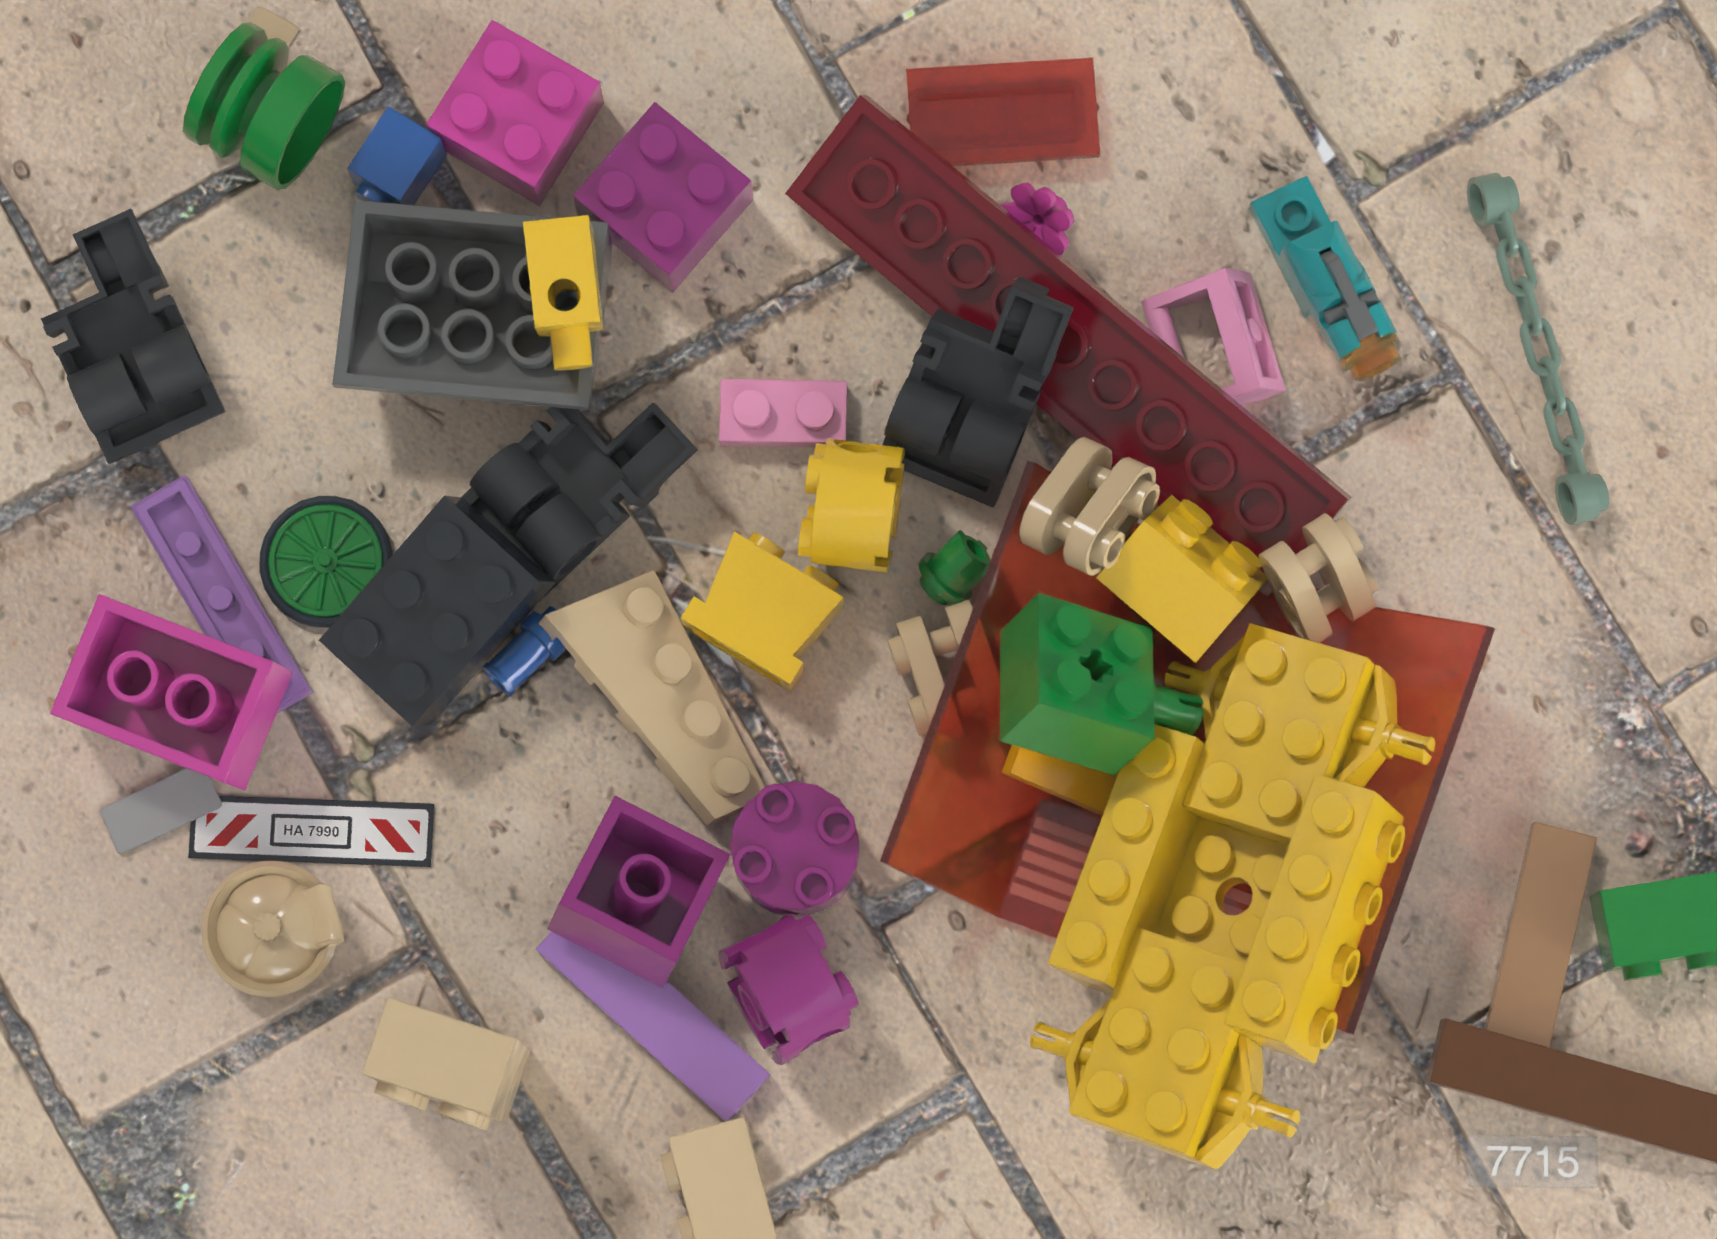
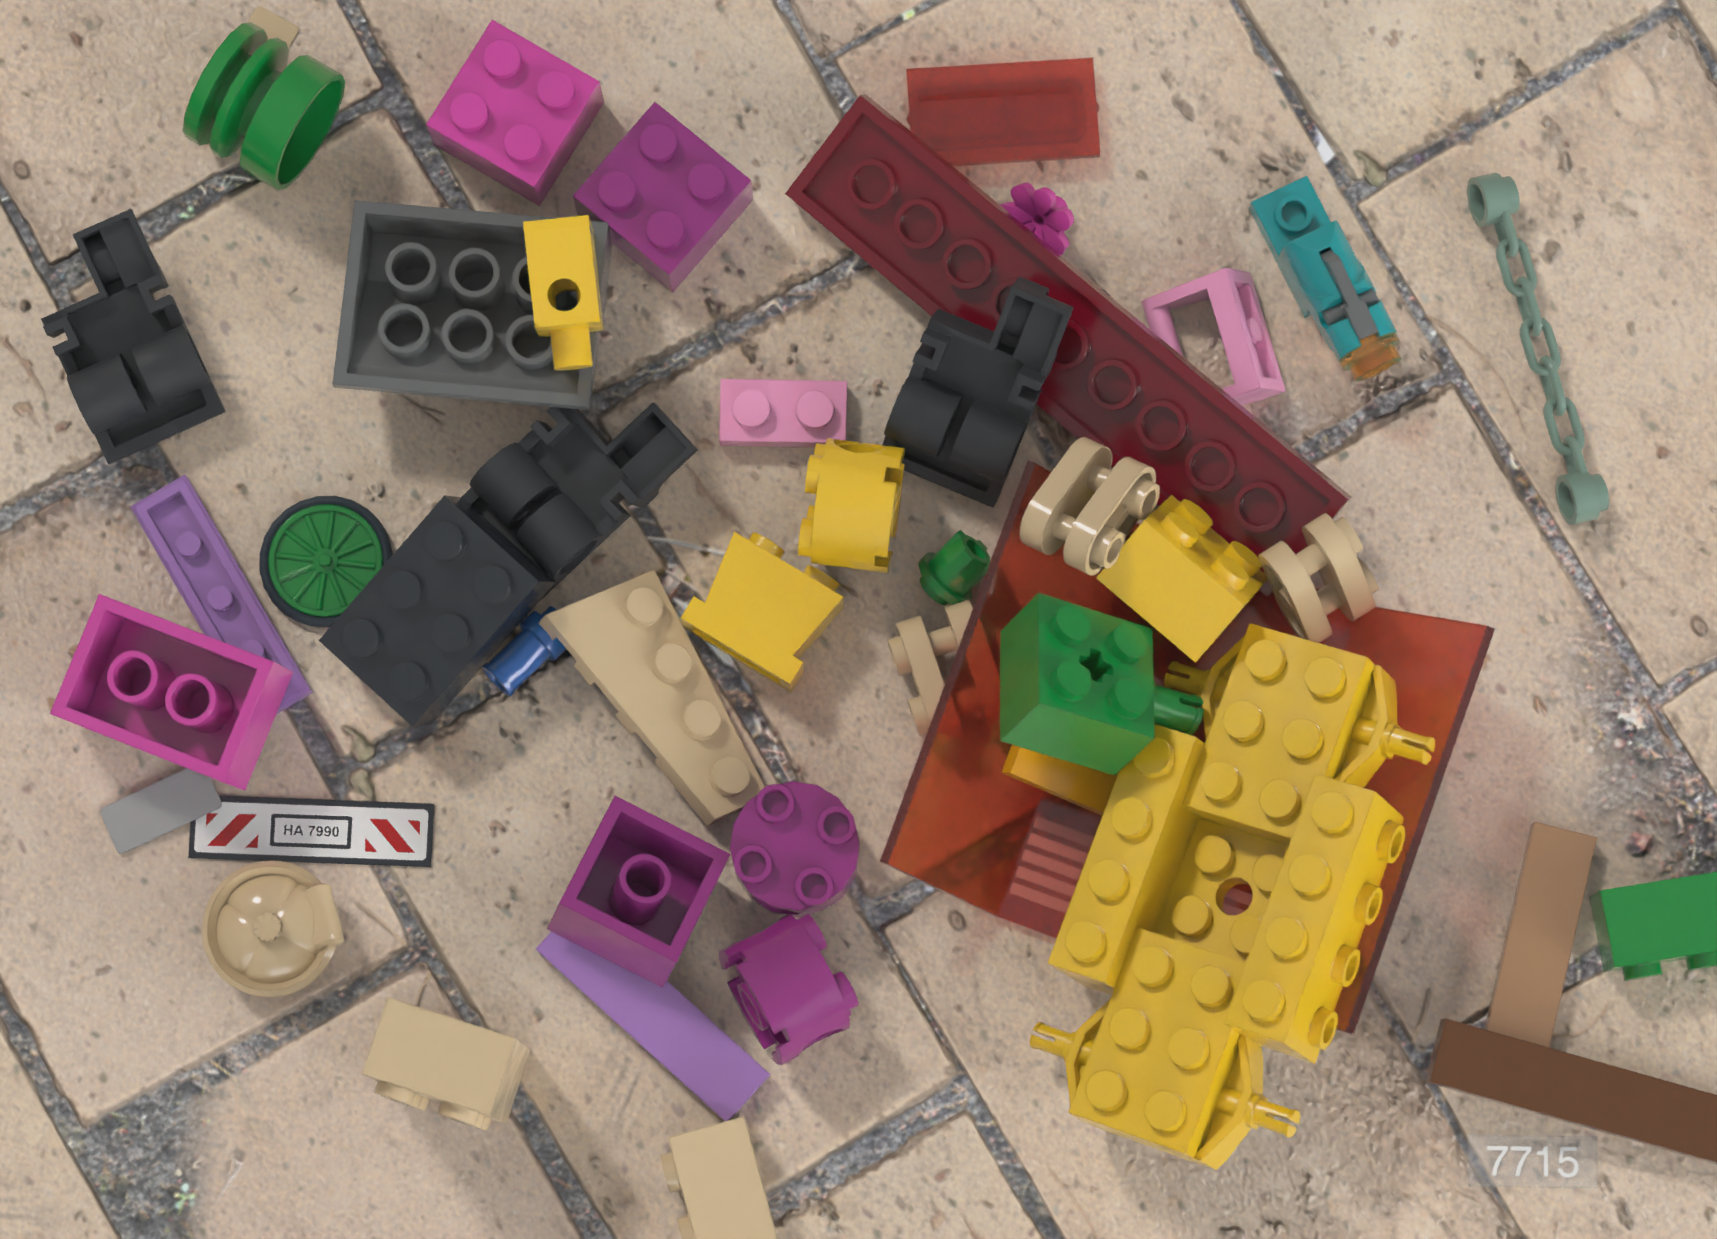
(396, 161): blue brick -> none

